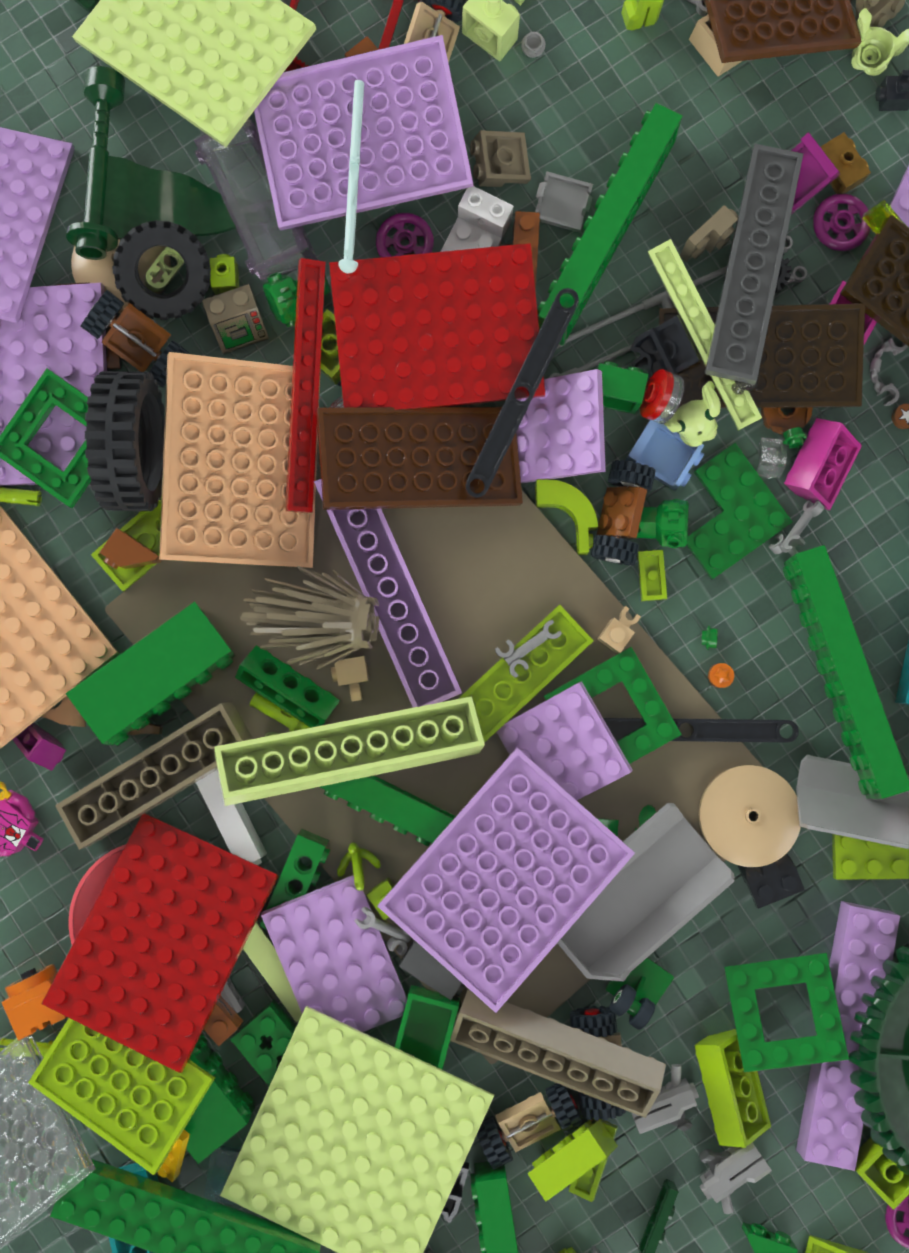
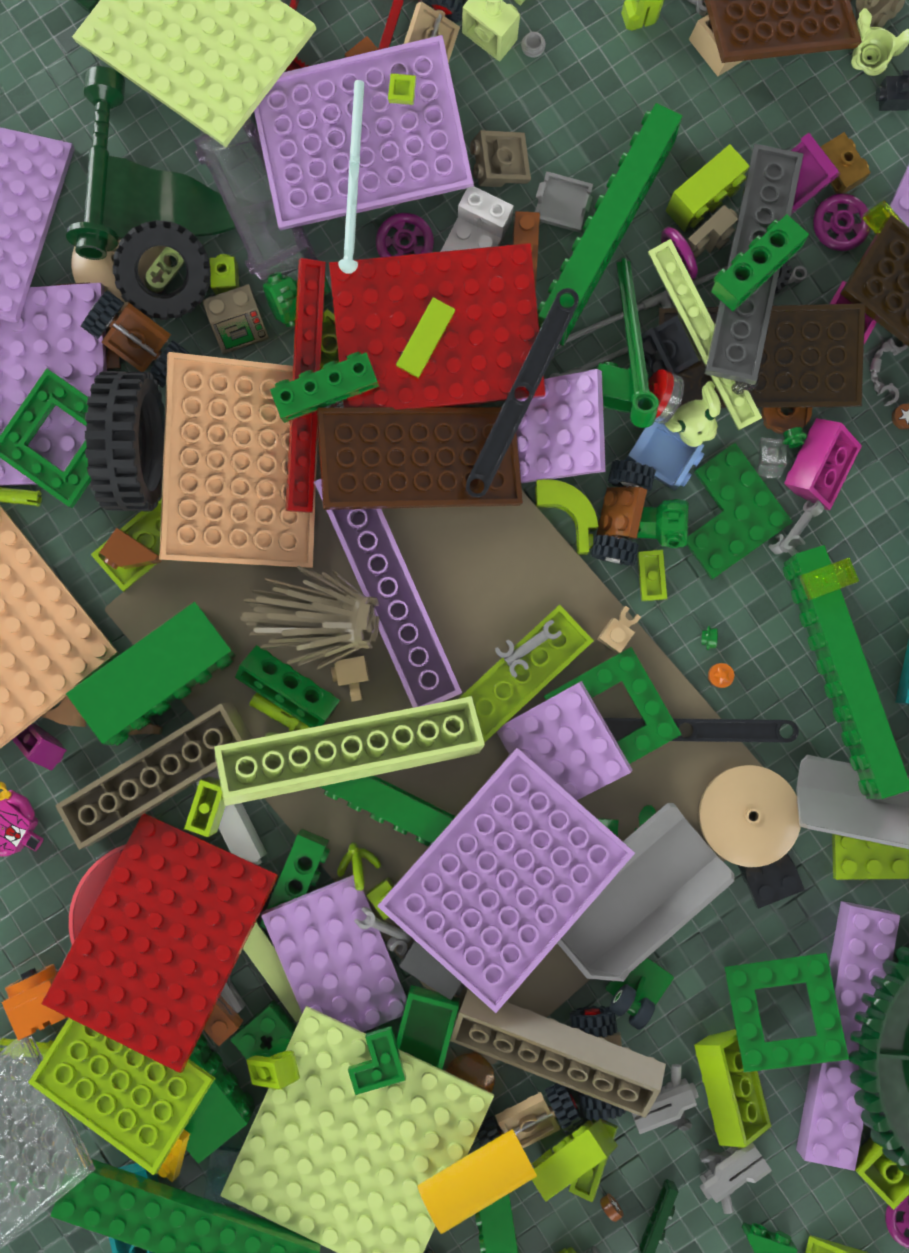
(206, 808): none -> lime brick
(274, 1071): none -> lime plate
(324, 386): none -> green brick
(385, 1066): none -> green plate
(402, 89): none -> lime plate
(425, 337): none -> lime tile
(473, 1069): none -> clear orange dish
(476, 1181): none -> yellow piece
(611, 1207): none -> dark orange tile
(643, 401): none -> green piece
(683, 250): none -> magenta plate
(707, 188): none -> lime brick
(786, 234): none -> green brick
(829, 578): none -> clear neon green plate

